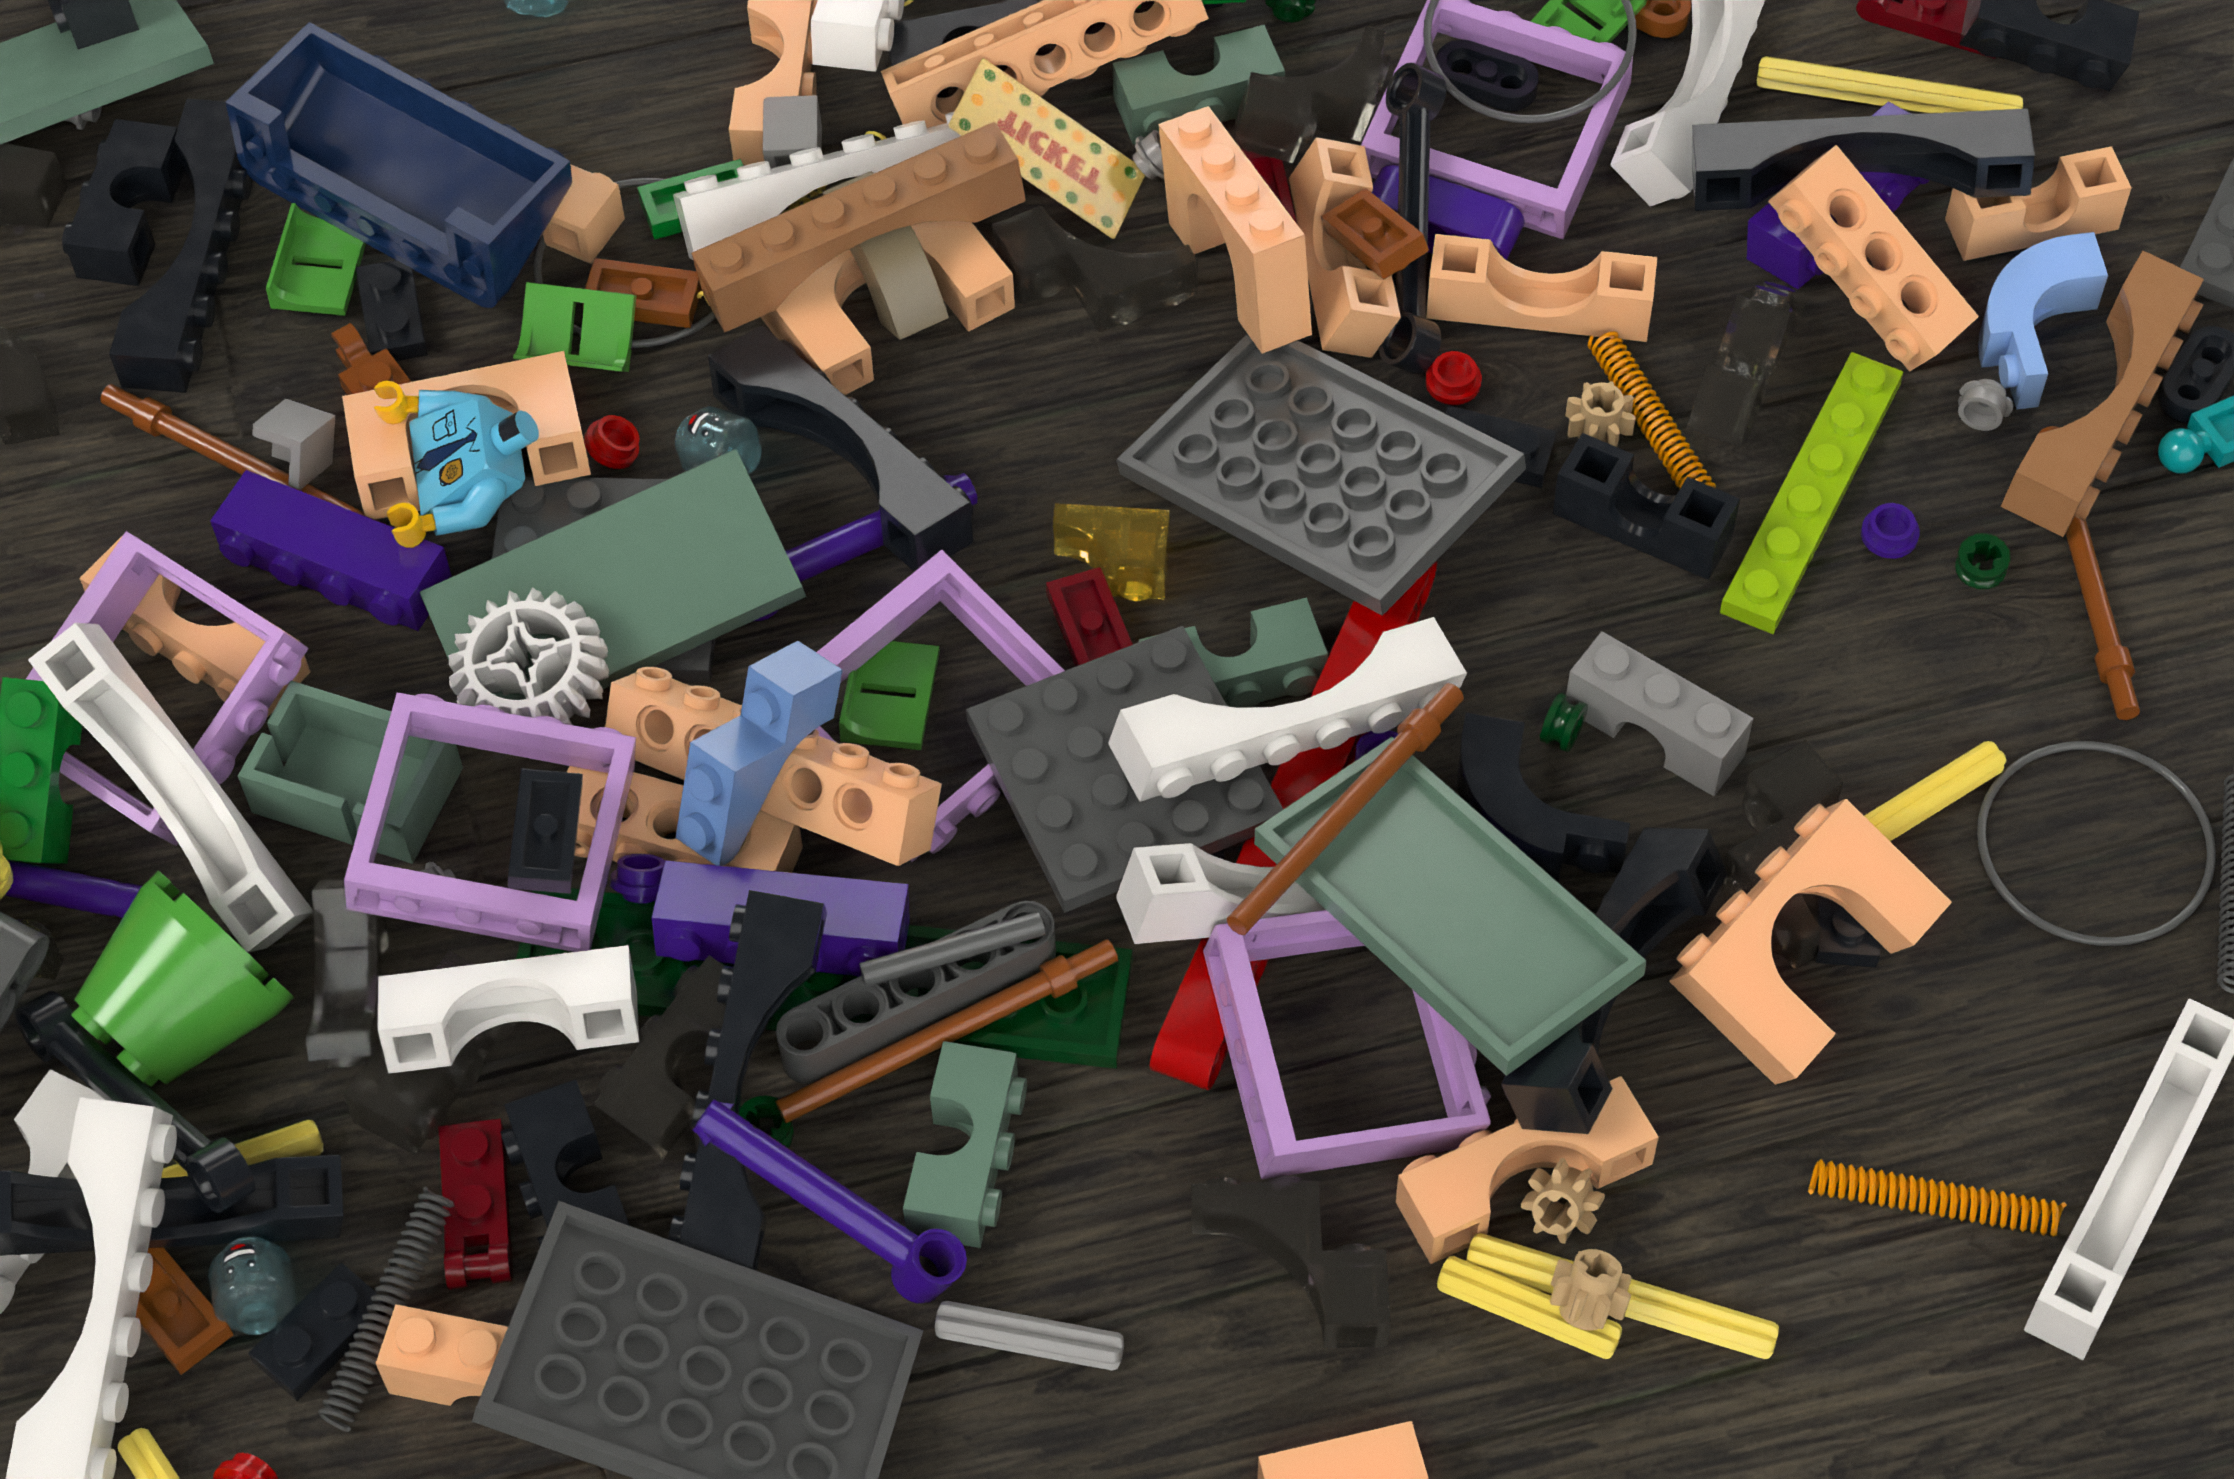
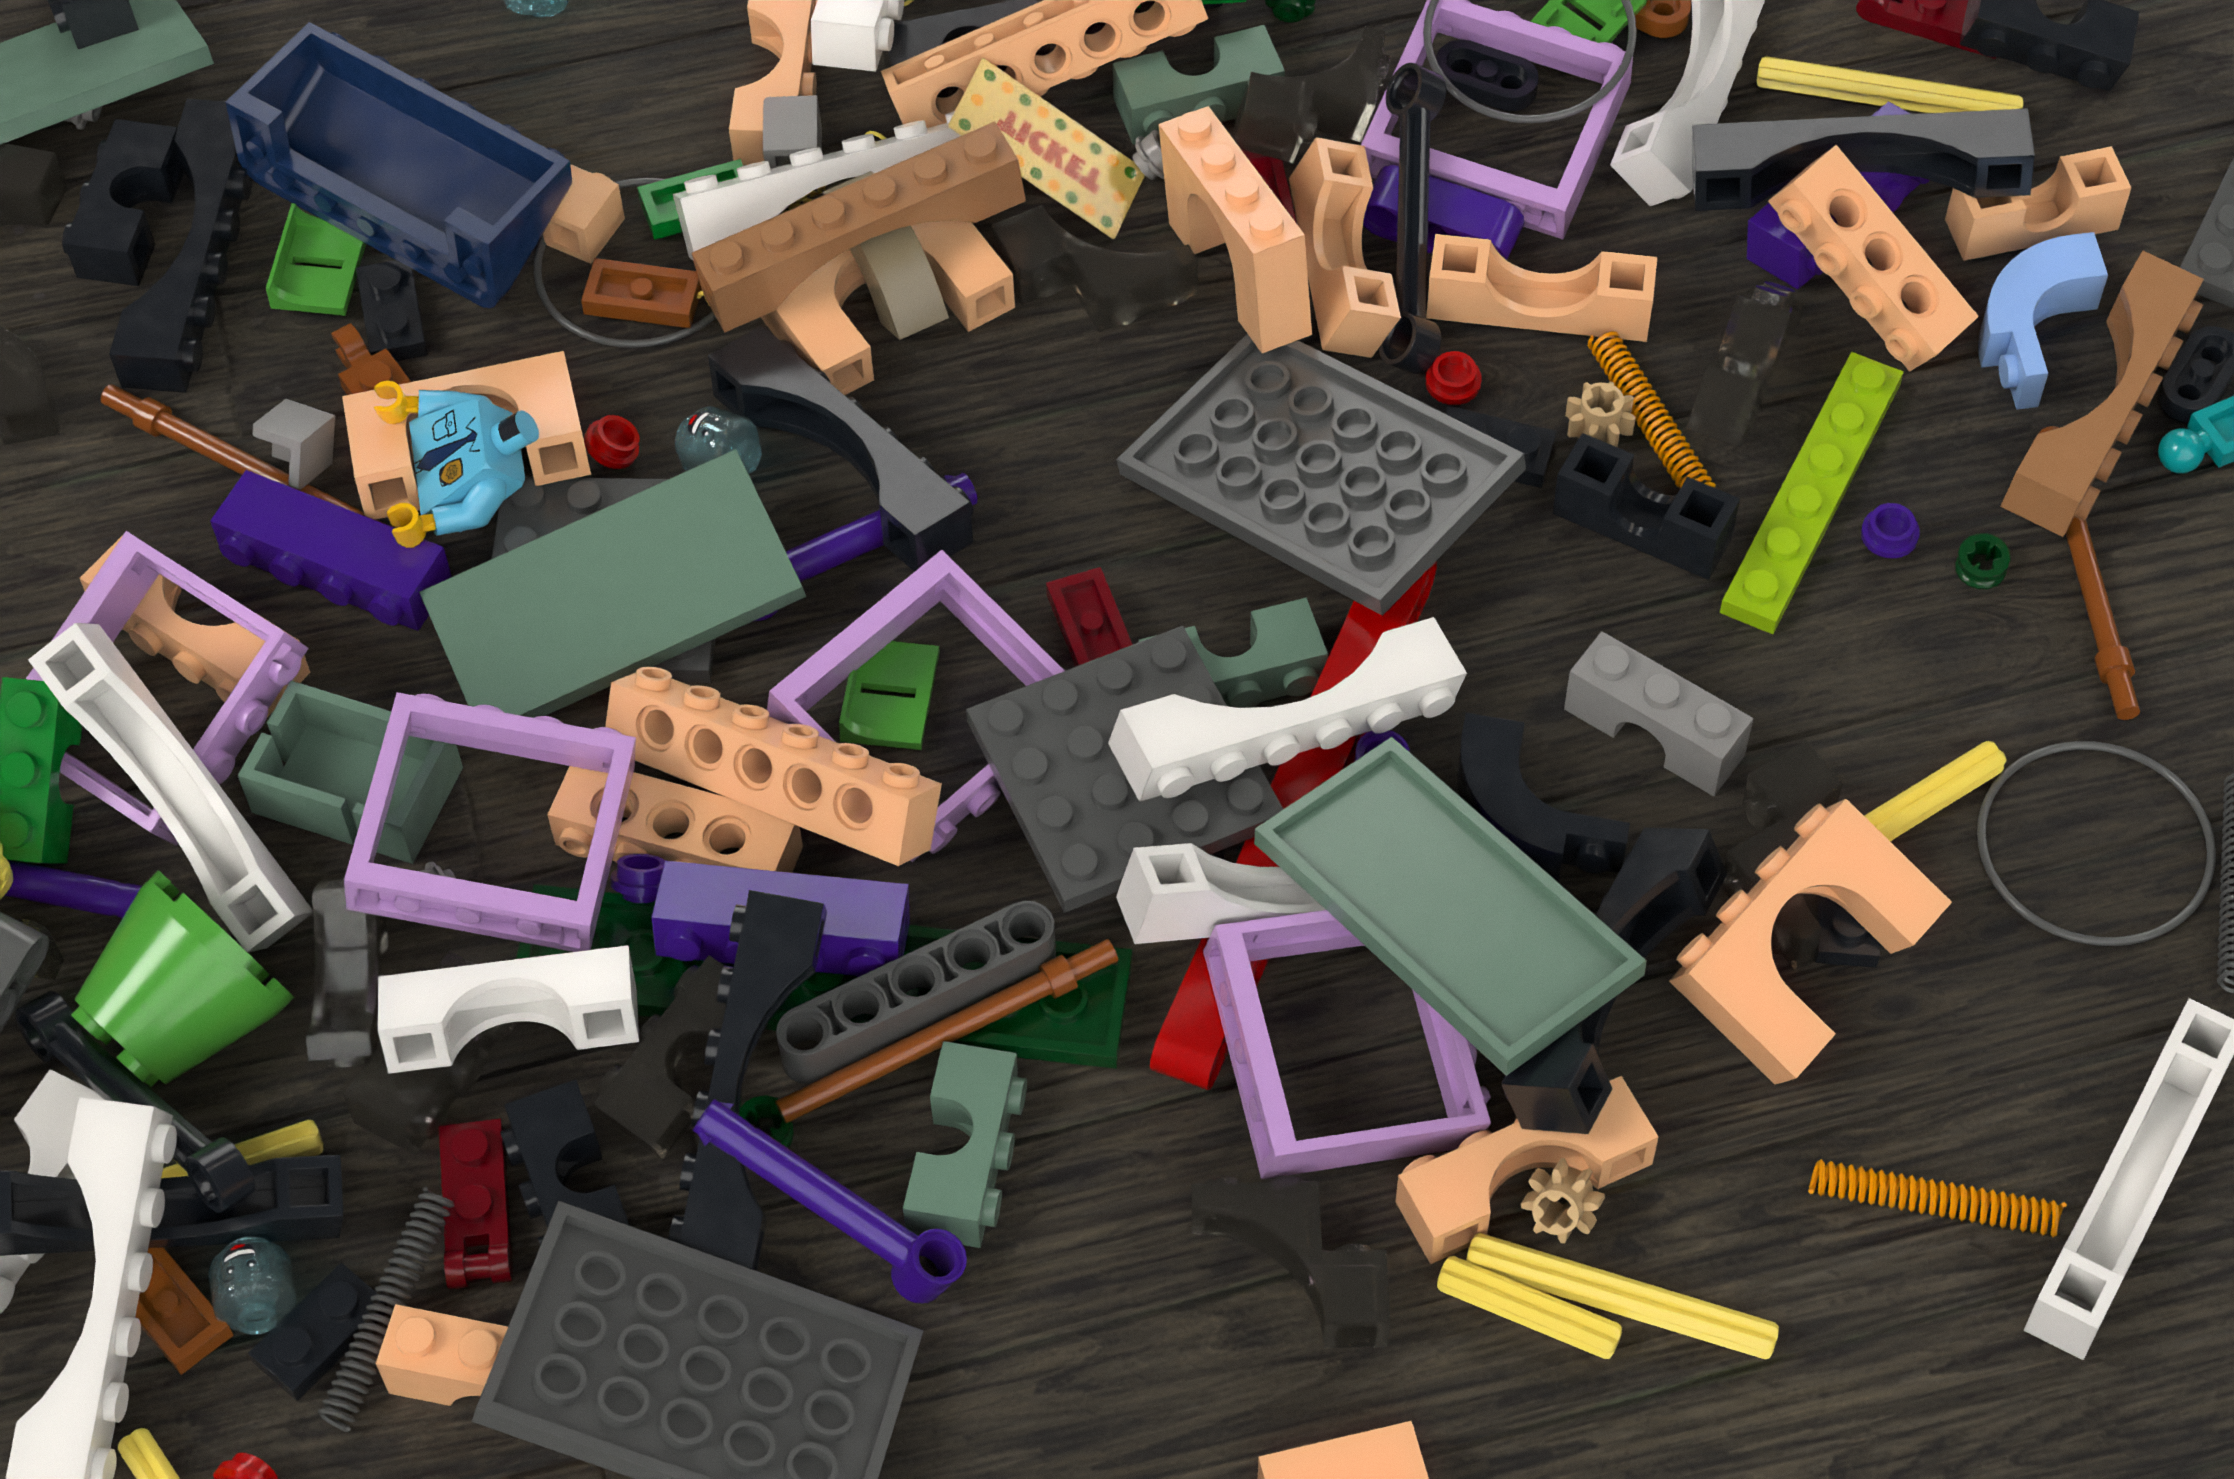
(545, 831): black plate -> none
(562, 671): white gear -> none
(604, 332): bright green piece -> none
(739, 761): medium blue arch -> none
(952, 949): dark grey bar -> none
(1029, 1335): light grey axle -> none
(1123, 541): clear yellow arch -> none
(1375, 233): dark orange plate -> none
(1414, 735): dark orange bar -> none
(1563, 722): dark green bush -> none
(1590, 1289): tan gear -> none
(1984, 404): light grey plate -> none

